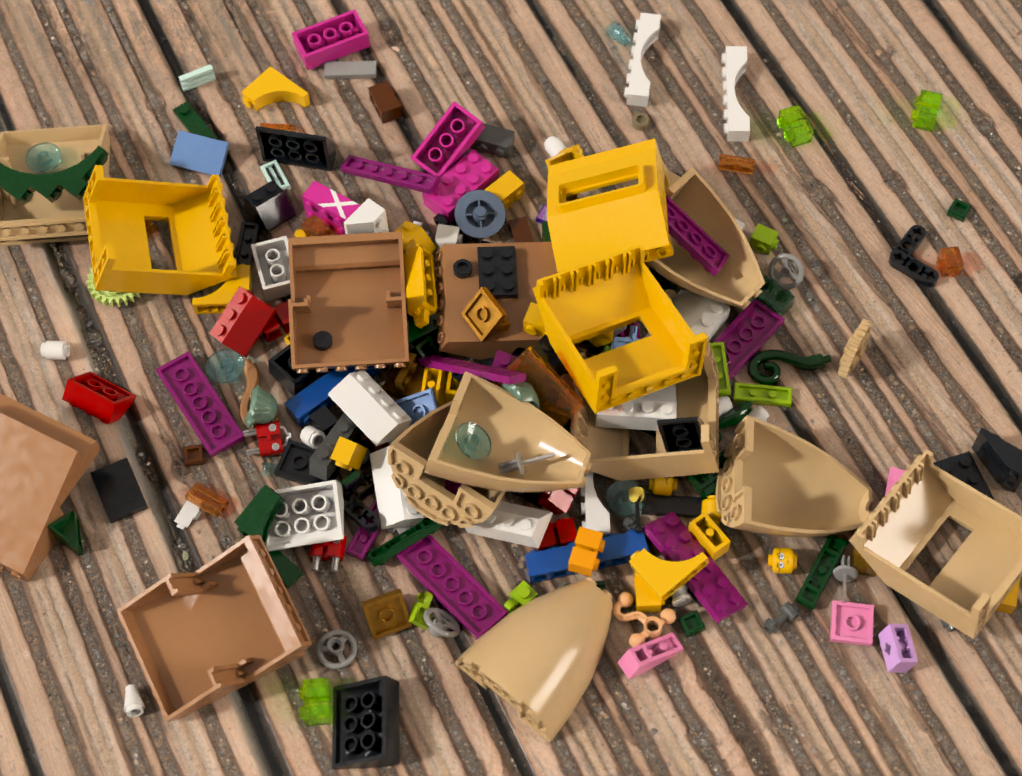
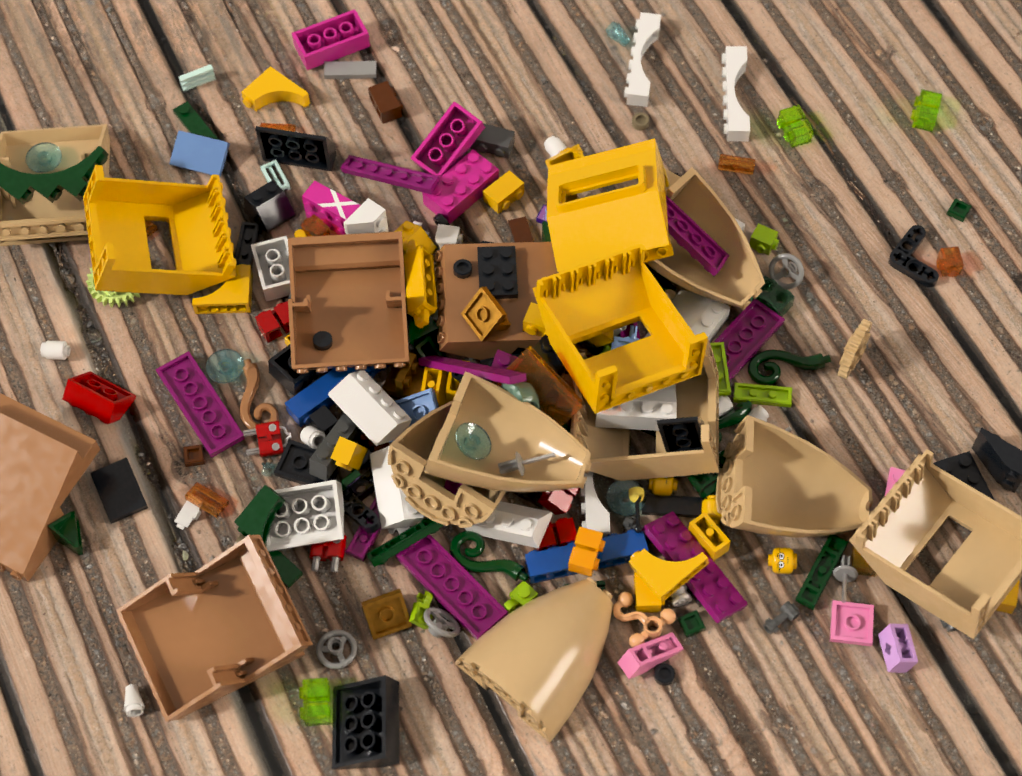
(243, 321): red slope -> none
(262, 408): sand green hair -> none
(480, 214): sand blue wheel -> none
(504, 566): none -> dark green plant
(664, 674): none -> black tile

